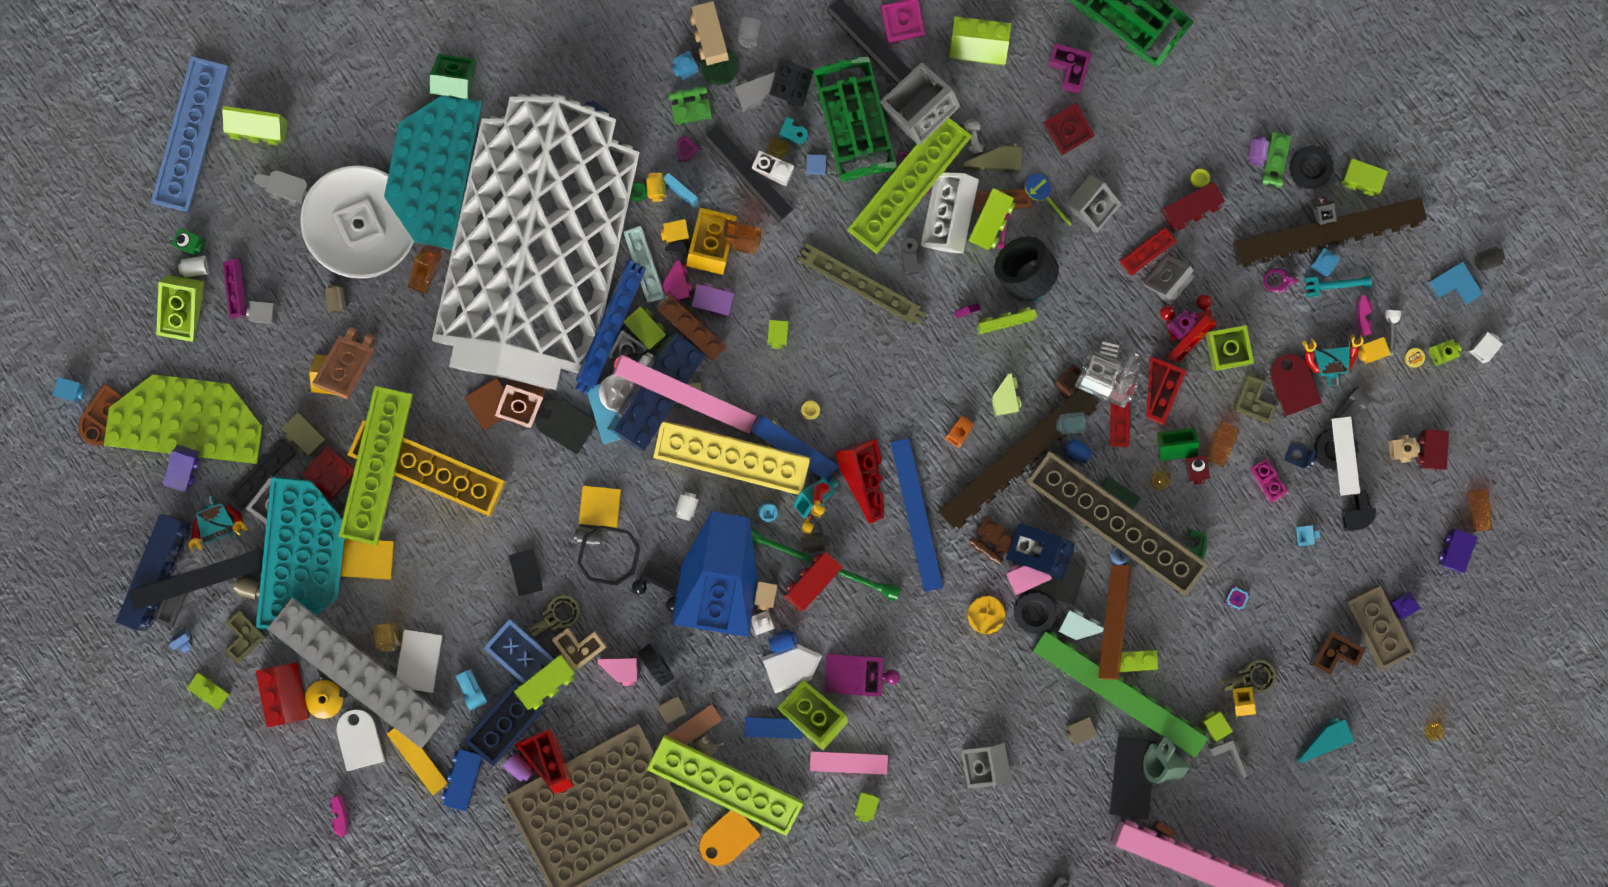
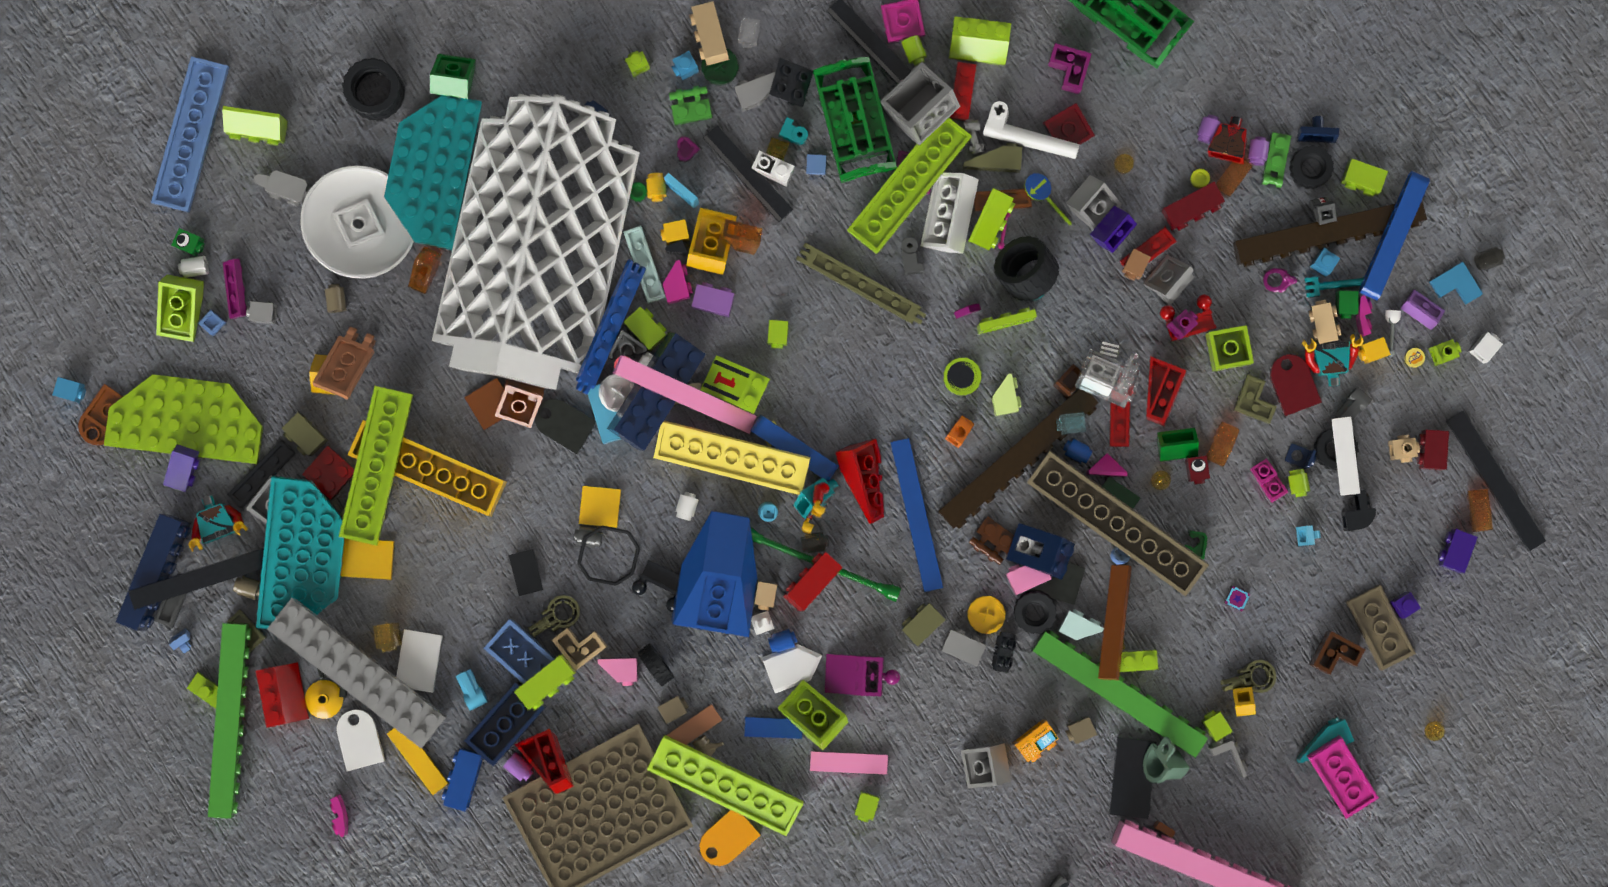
(212, 322): none -> medium blue tile
(228, 720): none -> bright green brick
(361, 70): none -> black tyre
(637, 63): none -> lime brick
(691, 326): reddish brown brick -> none
(735, 384): none -> lime slope
(810, 410): light yellow tile -> none
(914, 50): none -> lime brick
(922, 624): none -> olive brick
(962, 376): none -> tile
(963, 89): none -> red plate
(963, 647): none -> light grey brick
(998, 129): none -> white axle
(1007, 644): none -> black hinge
(1036, 740): none -> light orange slope
(1107, 467): none -> dark pink slope
(1113, 229): none -> dark purple brick
(1123, 164): none -> clear yellow tile
(1135, 265): none -> medium nougat brick
(1192, 339): red tile -> none
(1208, 128): none -> medium lavender brick
(1229, 142): none -> torso
(1232, 177): none -> clear orange tile
(1298, 483): none -> lime brick
(1318, 132): none -> dark blue tile
(1323, 316): none -> tan brick
(1342, 776): none -> dark pink tile
(1347, 303): none -> green brick
(1394, 235): none -> blue beam
(1422, 309): none -> medium lavender slope
(1495, 481): none -> black tile

